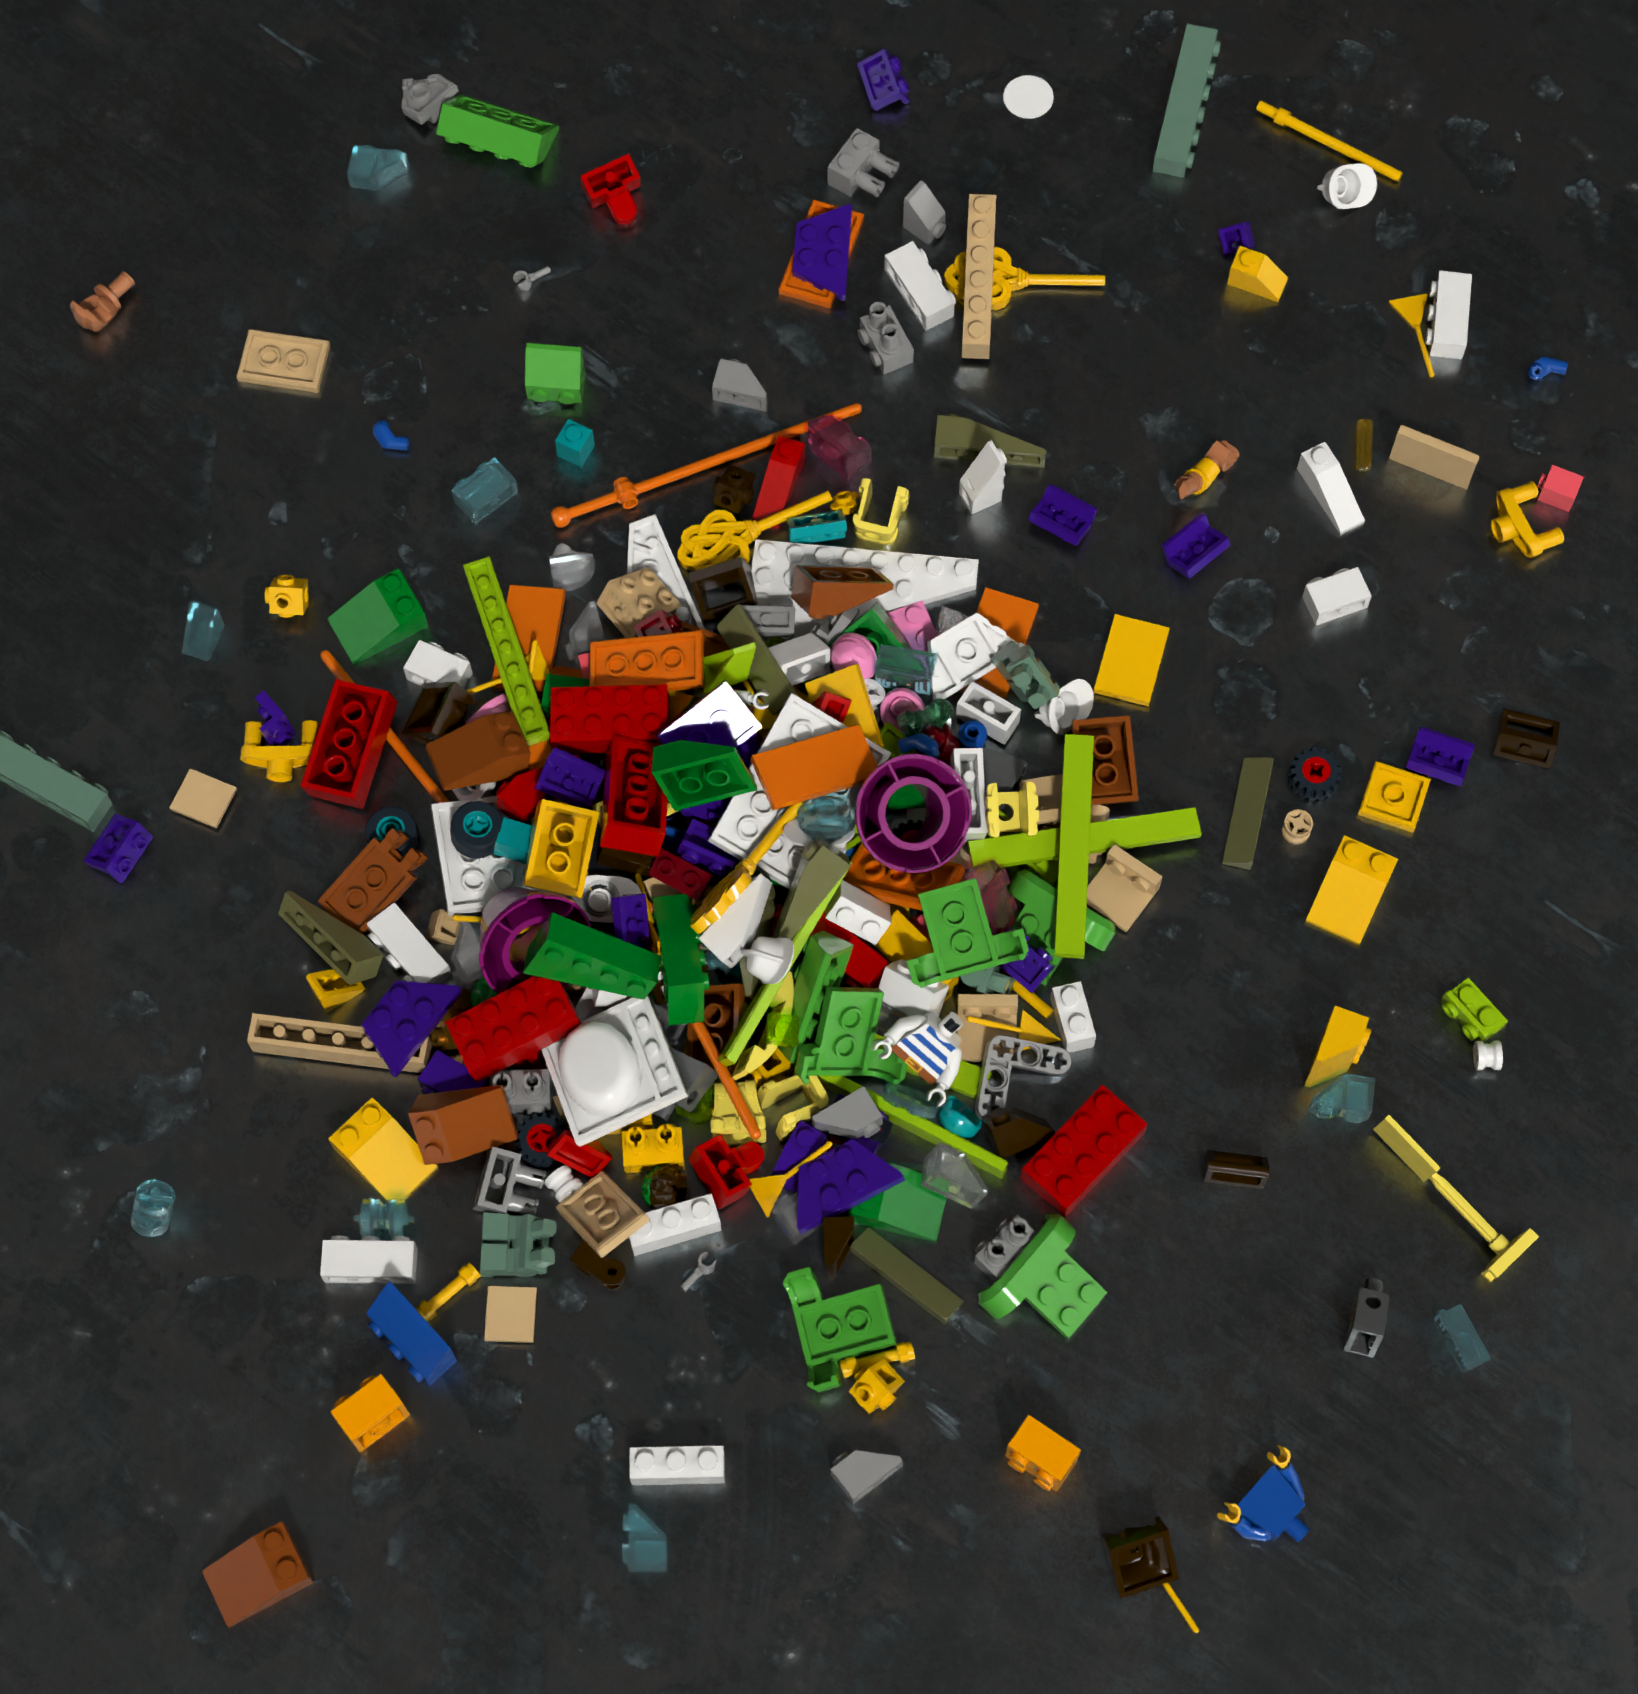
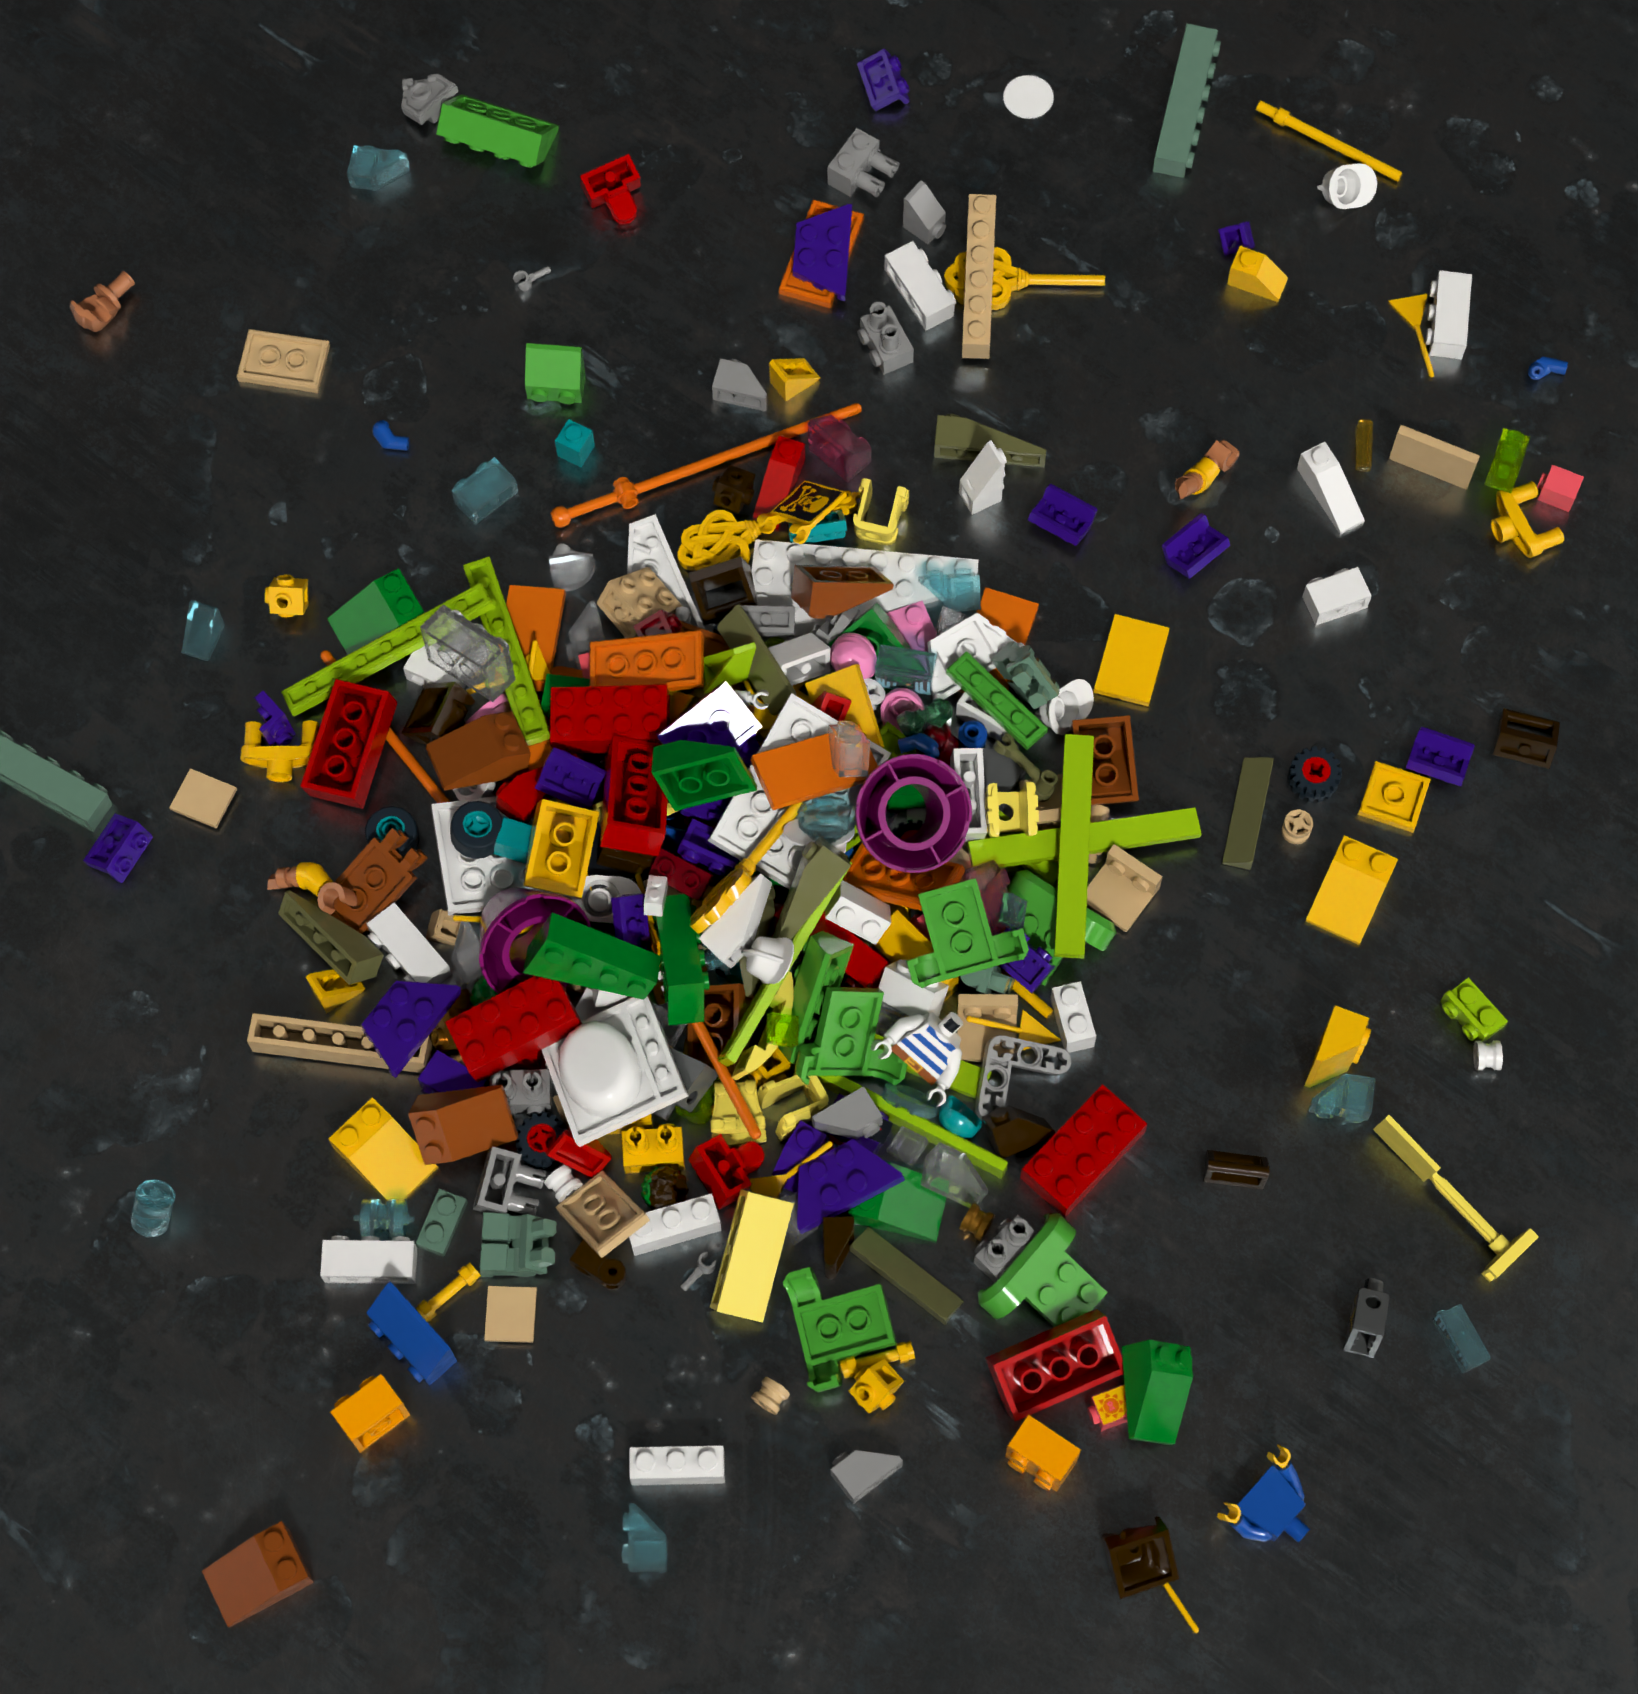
(315, 879): none -> nougat piece
(379, 653): none -> lime tile
(441, 1222): none -> sand green plate
(468, 652): none -> clear brick
(655, 895): none -> white piece
(751, 1255): none -> light yellow brick
(770, 1395): none -> tan wheel
(791, 376): none -> yellow slope
(803, 509): none -> yellow flag
(849, 749): none -> clear slope
(907, 1146): none -> clear tile
(956, 590): none -> clear light blue slope
(977, 1221): none -> pearl gold wheel
(996, 700): none -> bright green tile
(1013, 911): none -> clear light blue tile
(1043, 781): none -> olive brick
(1056, 1364): none -> red brick
(1108, 1408): none -> brick
(1156, 1389): none -> green slope
(1507, 460): none -> clear neon green brick

